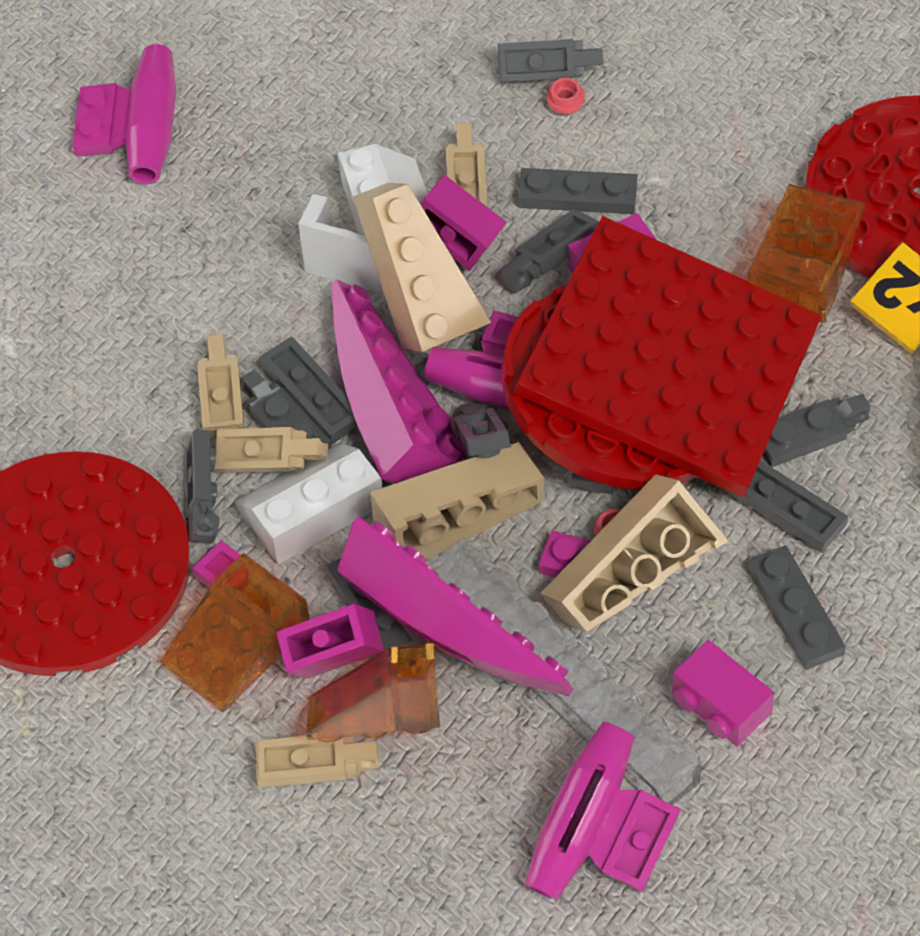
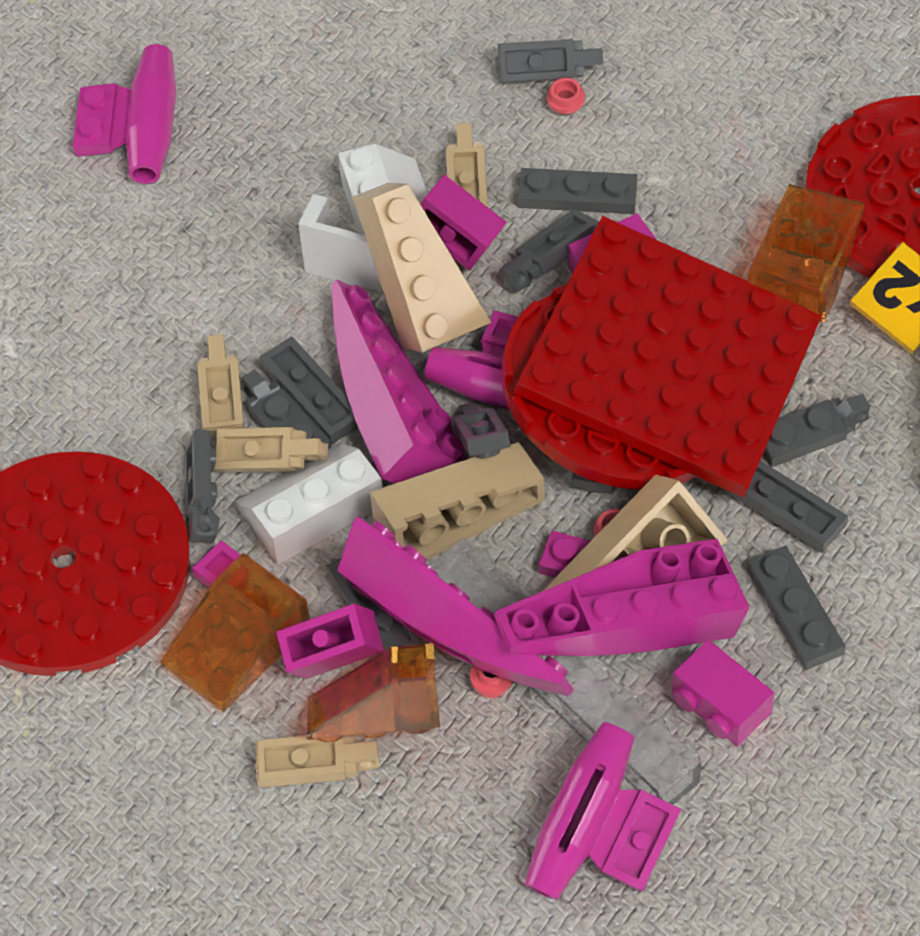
(487, 686): none -> coral plate
(632, 605): none -> dark pink wedge

